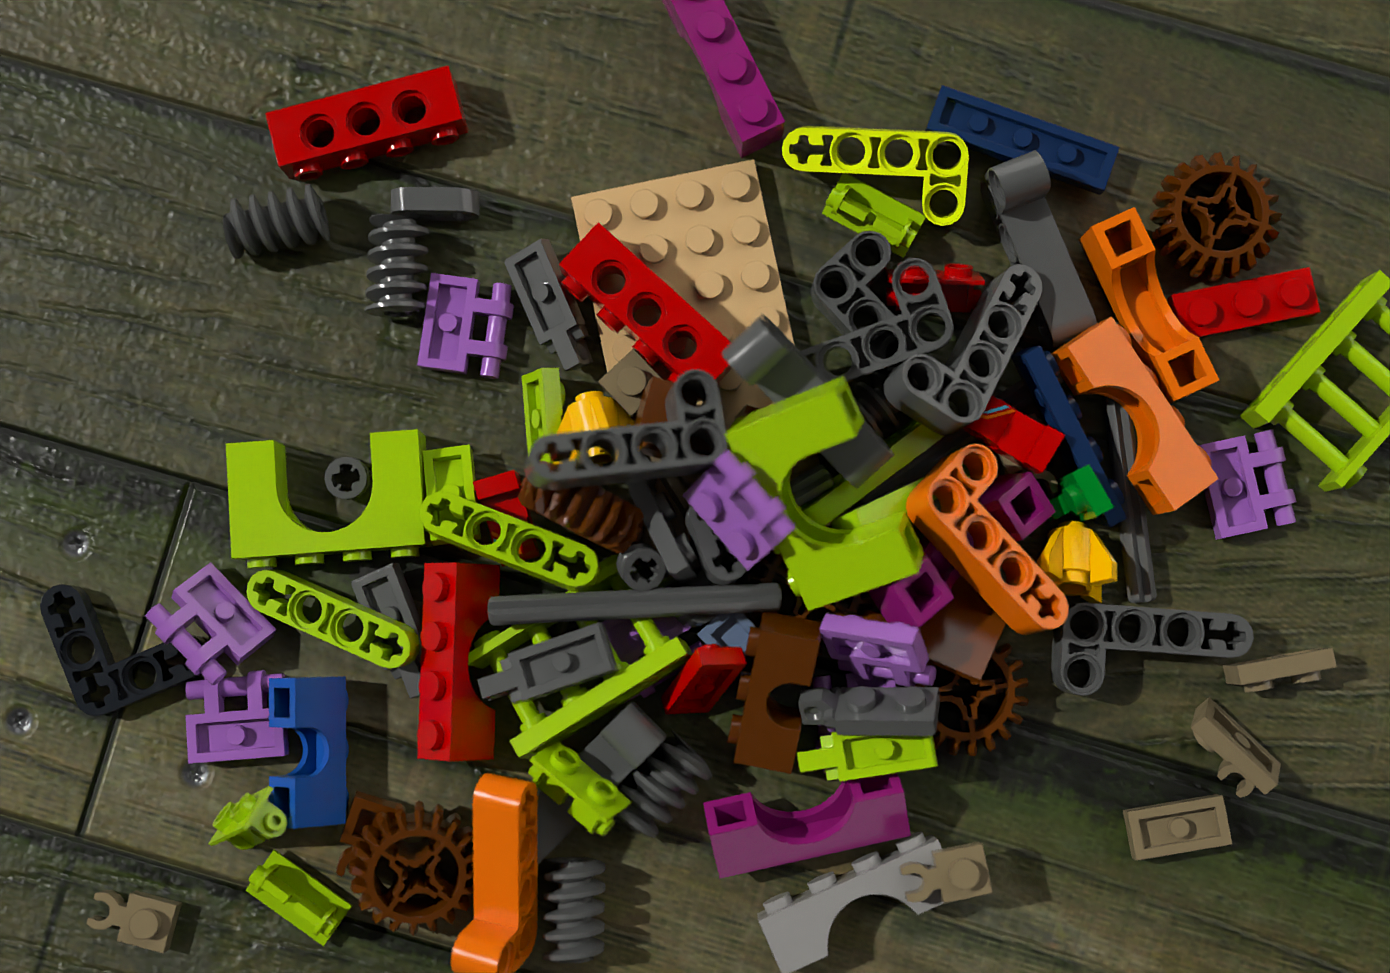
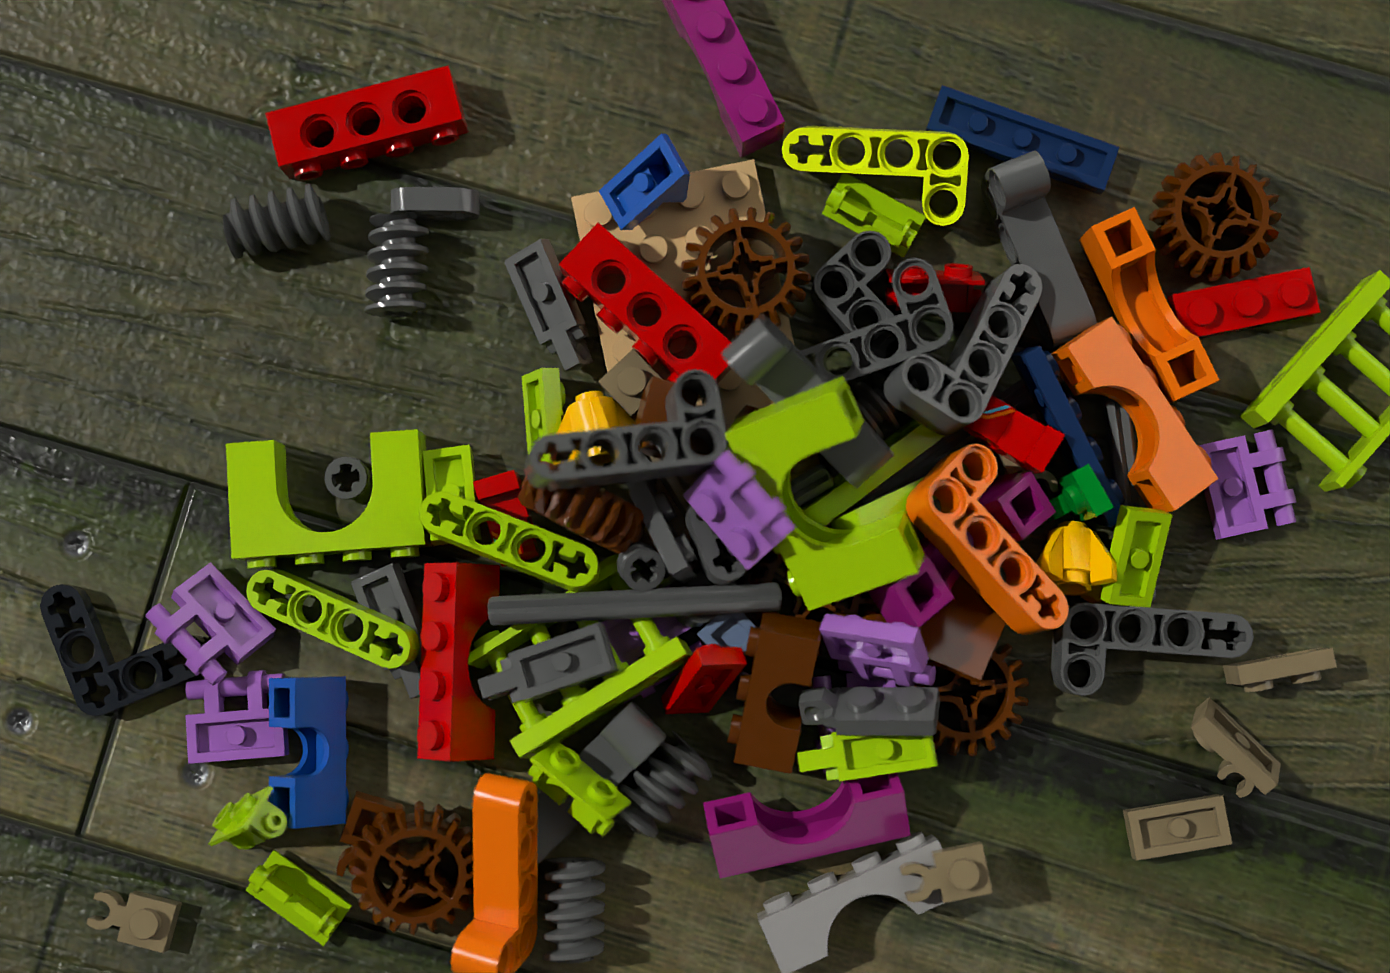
(450, 325): medium lavender plate -> none
(645, 183): none -> blue slope
(737, 232): none -> reddish brown gear
(1138, 553): none -> lime plate

